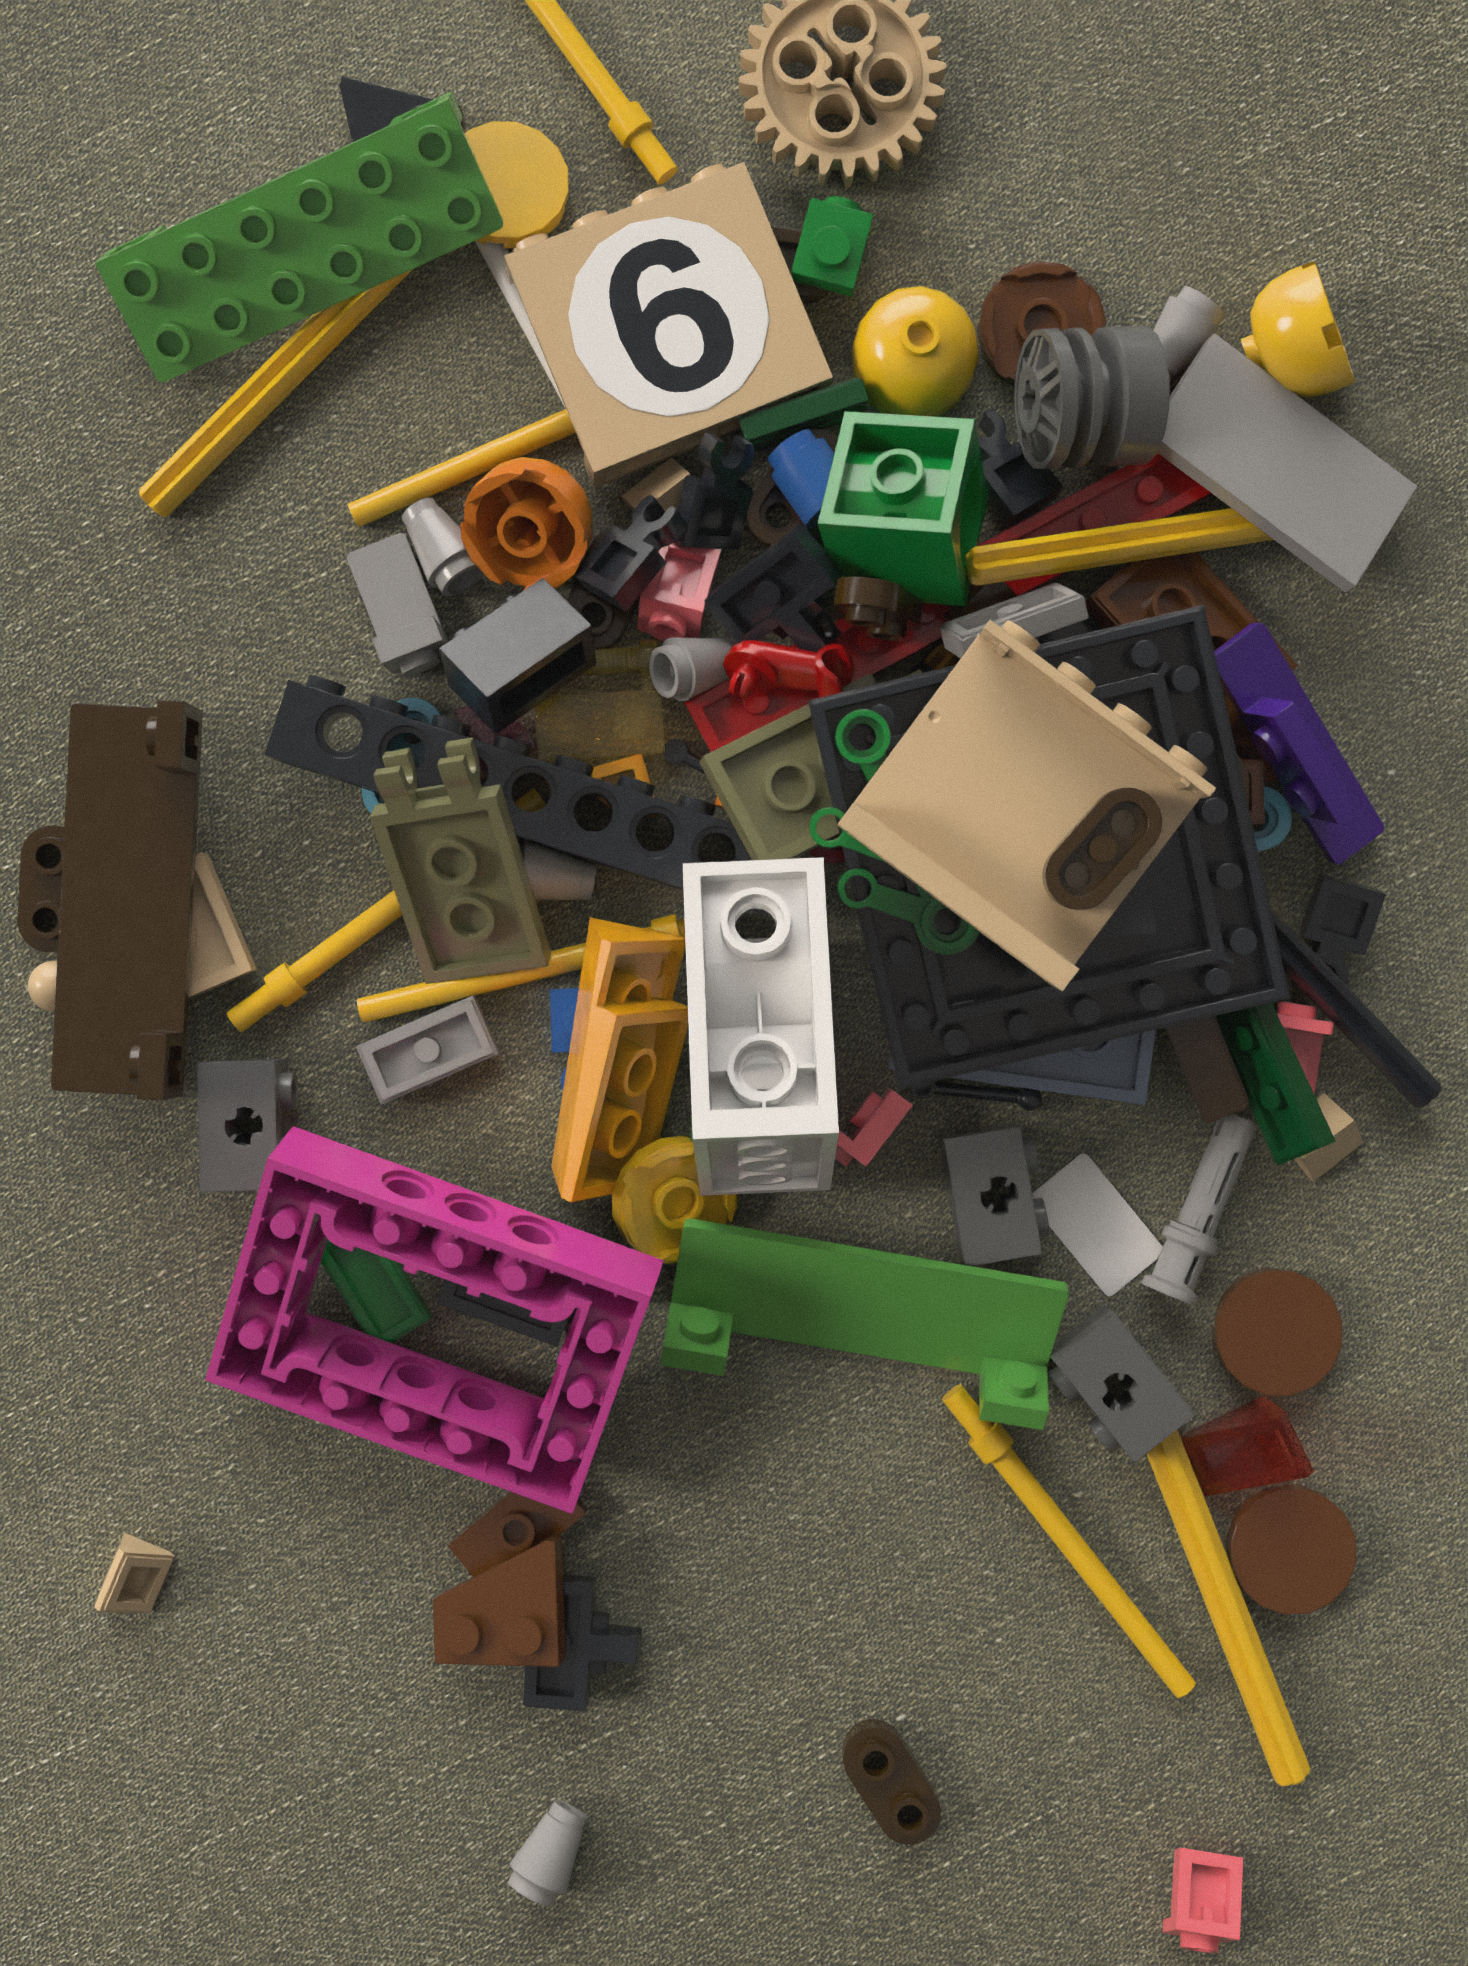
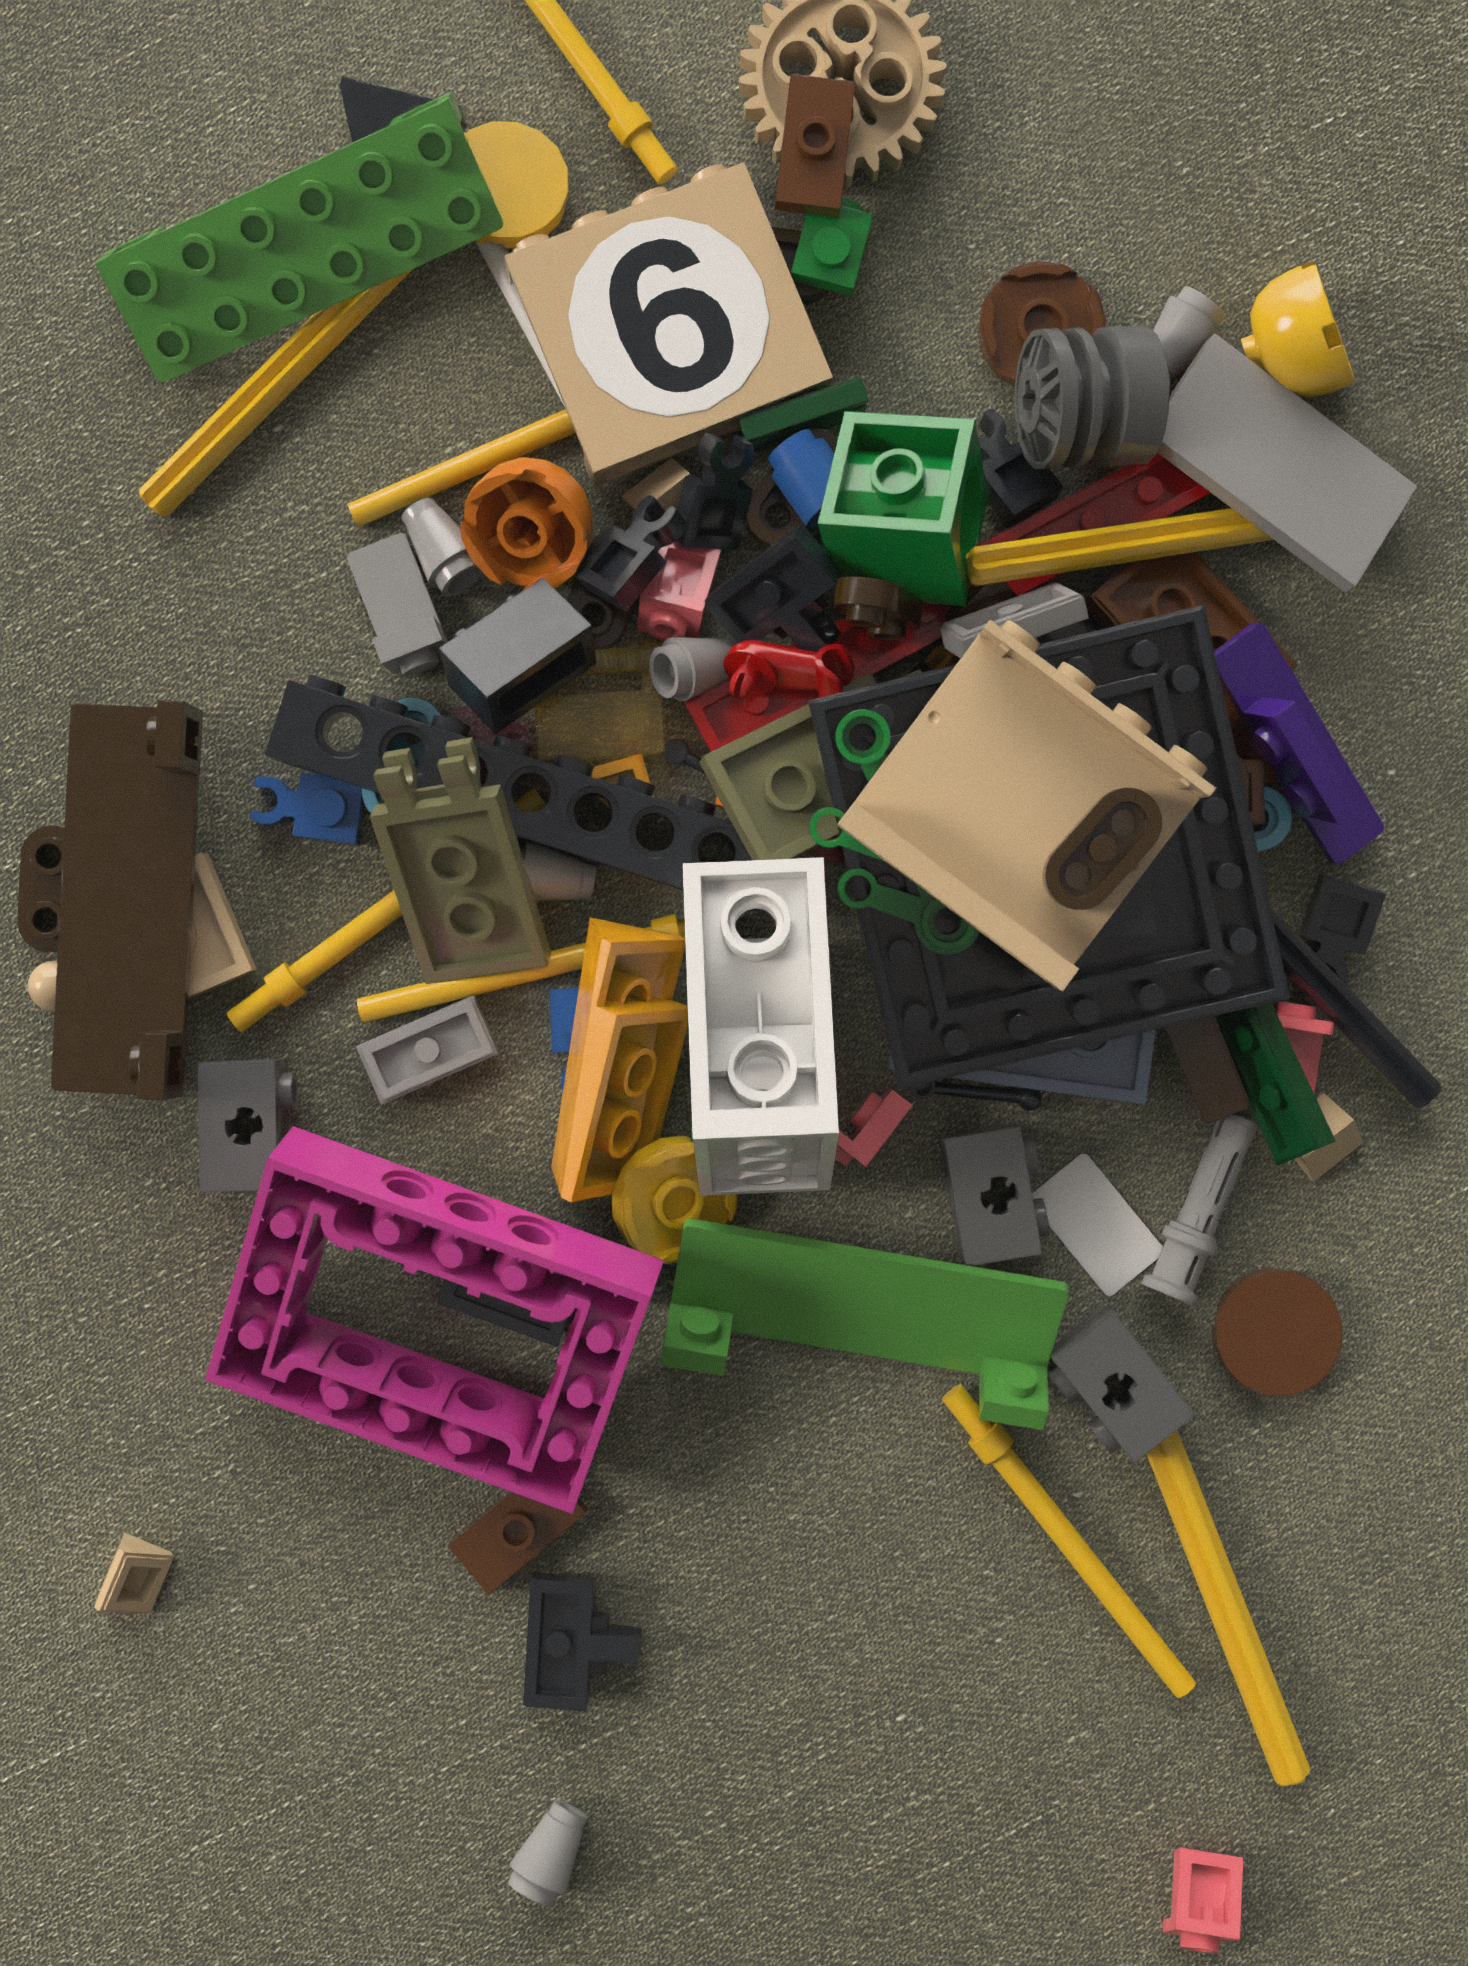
(320, 808): none -> blue plate
(376, 1292): green tile -> none
(506, 1613): reddish brown wing -> none
(814, 145): none -> reddish brown plate
(893, 1784): dark brown plate -> none
(915, 352): yellow cylinder -> none
(1246, 1449): clear red slope -> none
(1291, 1549): reddish brown tile -> none

